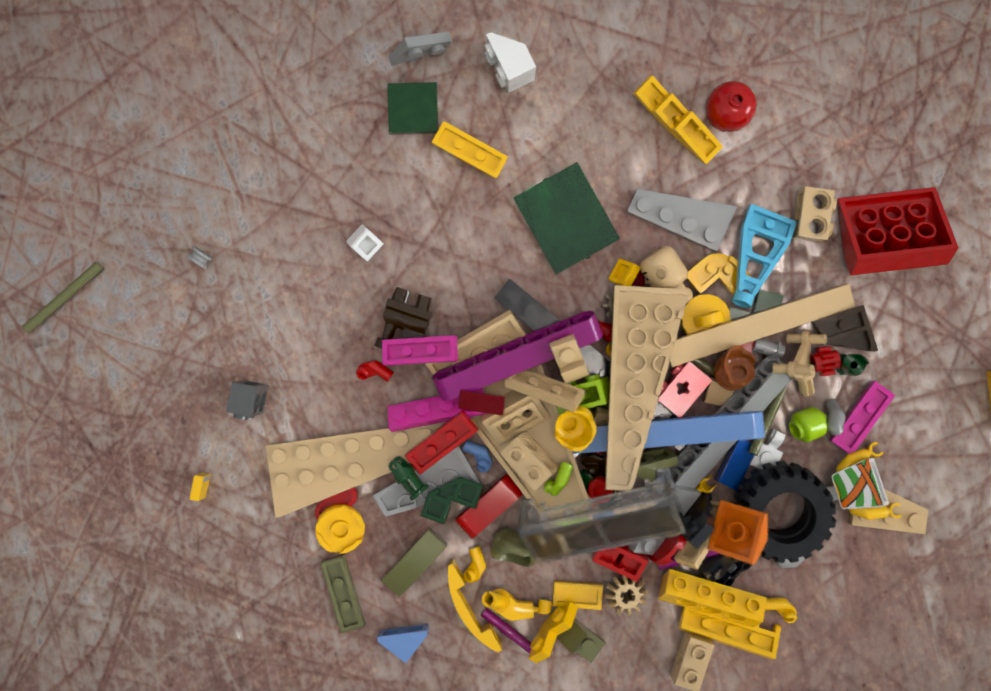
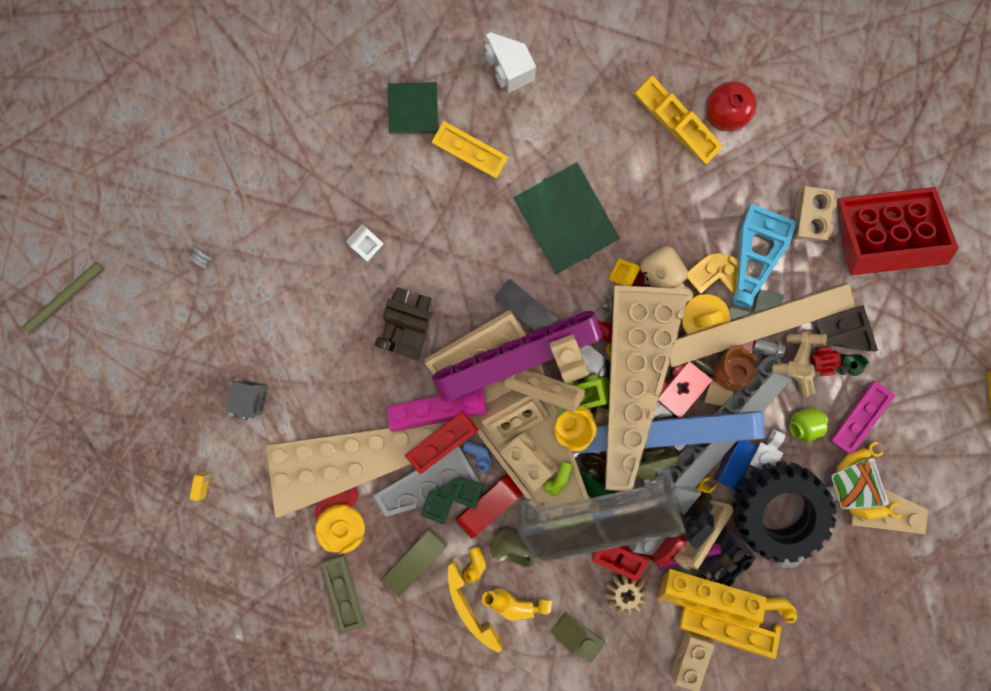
(374, 368): red arm -> none
(403, 640): medium blue slope -> none
(405, 475): dark green piece -> none
(420, 46): light grey wing -> none
(420, 350): dark pink plate -> none
(481, 402): dark red sticker -> none
(506, 629): magenta piece -> none
(554, 625): yellow plate -> none
(581, 594): yellow tile -> none
(597, 487): red tile -> none
(687, 217): light grey wing -> none
(739, 532): orange slope -> none
(768, 419): olive bar -> none
(835, 418): light grey arm -> none

